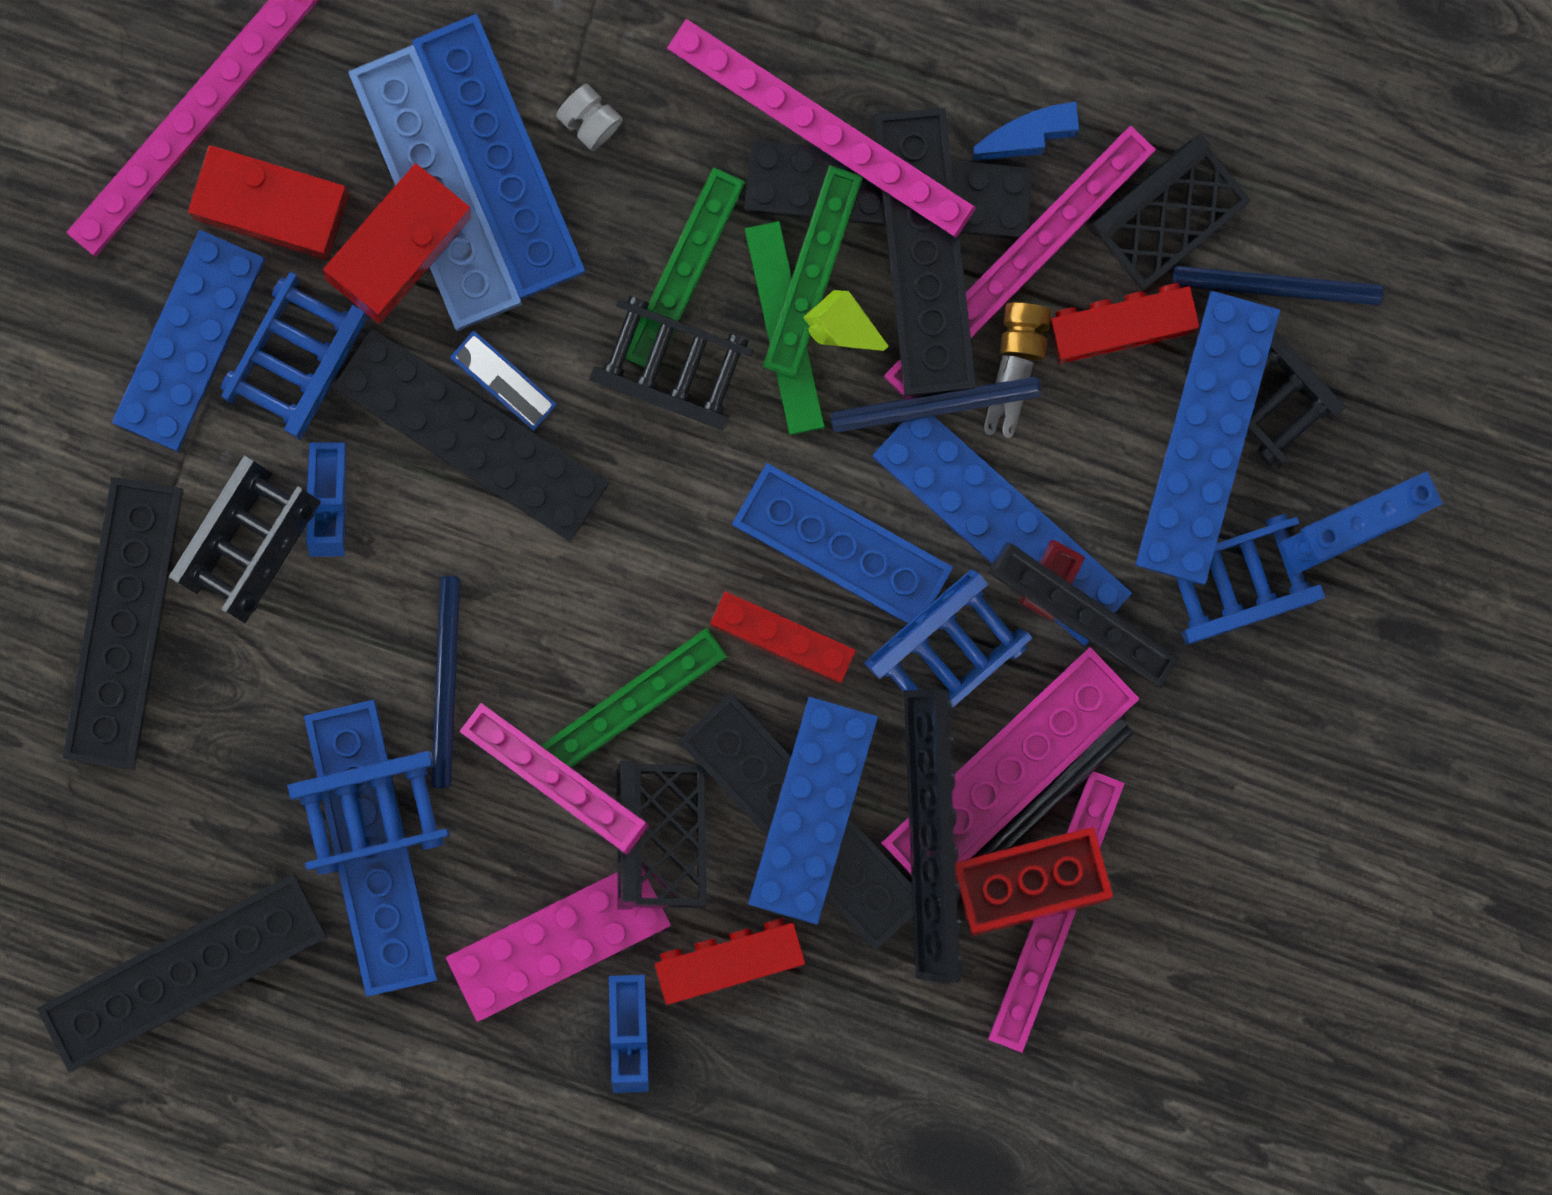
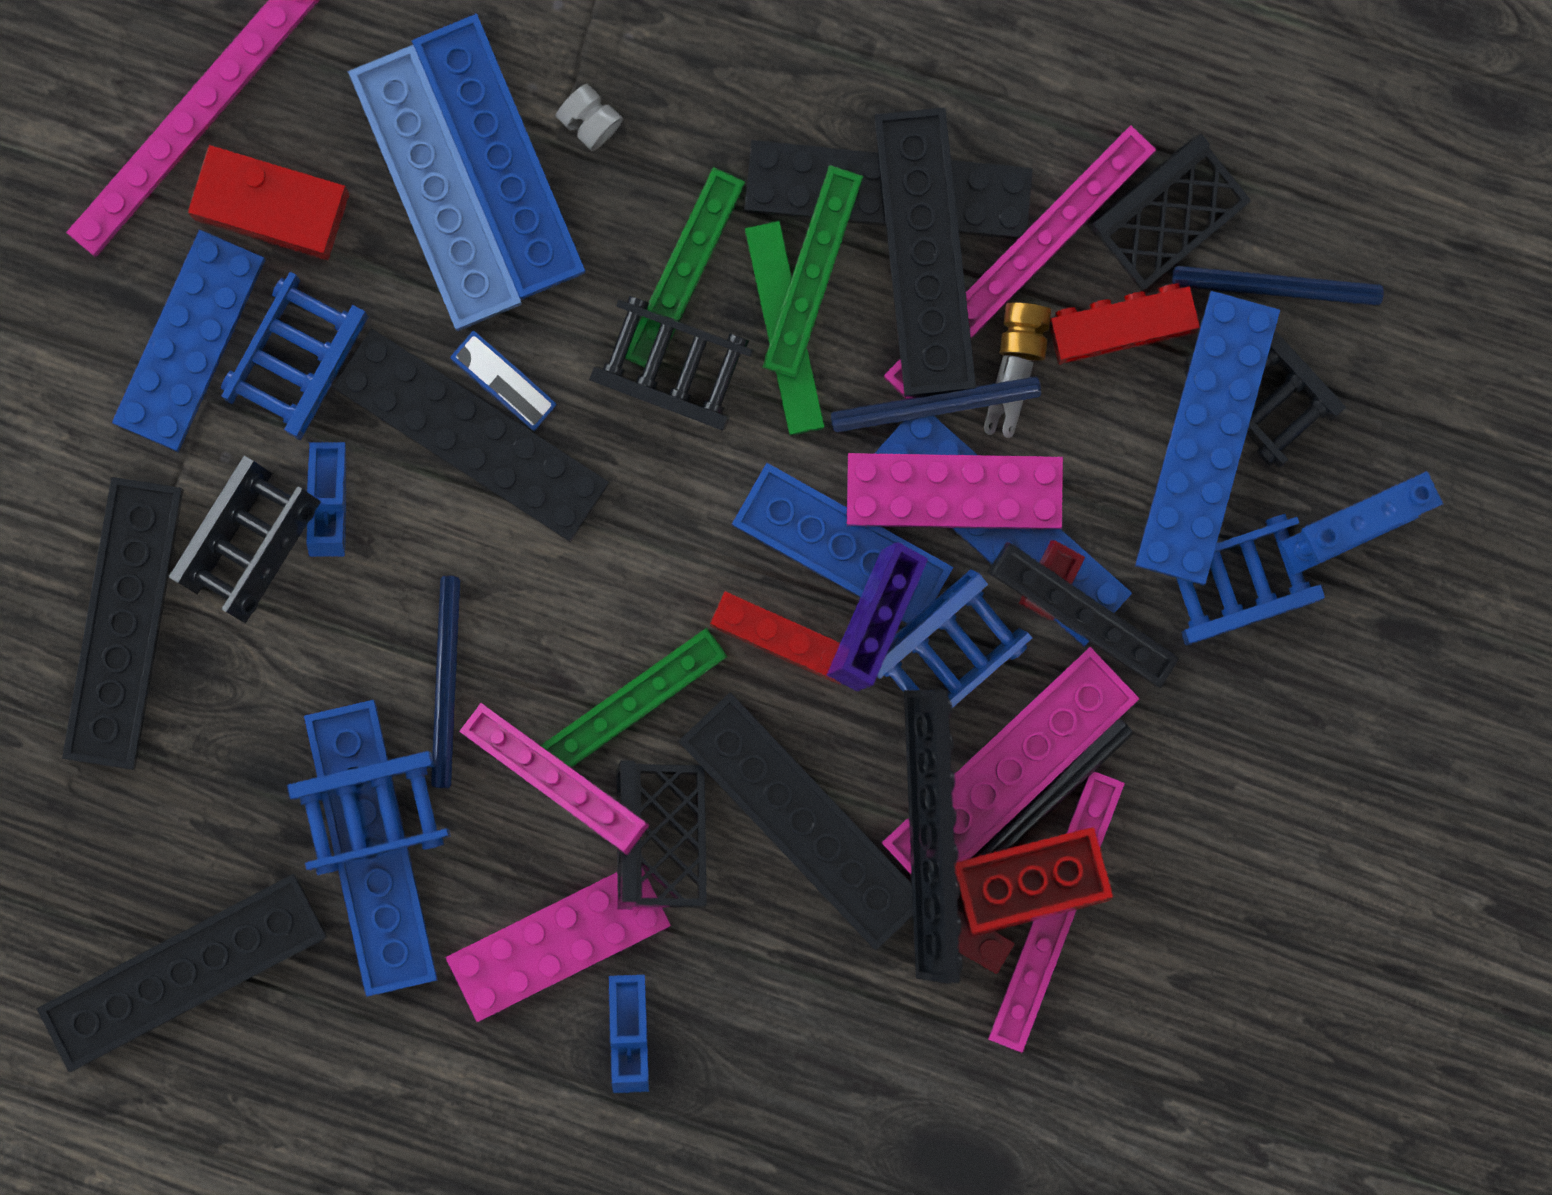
(397, 243): red brick -> none
(729, 963): red brick -> none
(813, 810): blue plate -> none
(821, 128): dark pink plate -> none
(843, 323): lime slope -> none
(877, 616): none -> dark purple brick
(954, 491): none -> dark pink plate
(985, 949): none -> dark red plate
(1028, 133): blue slope -> none

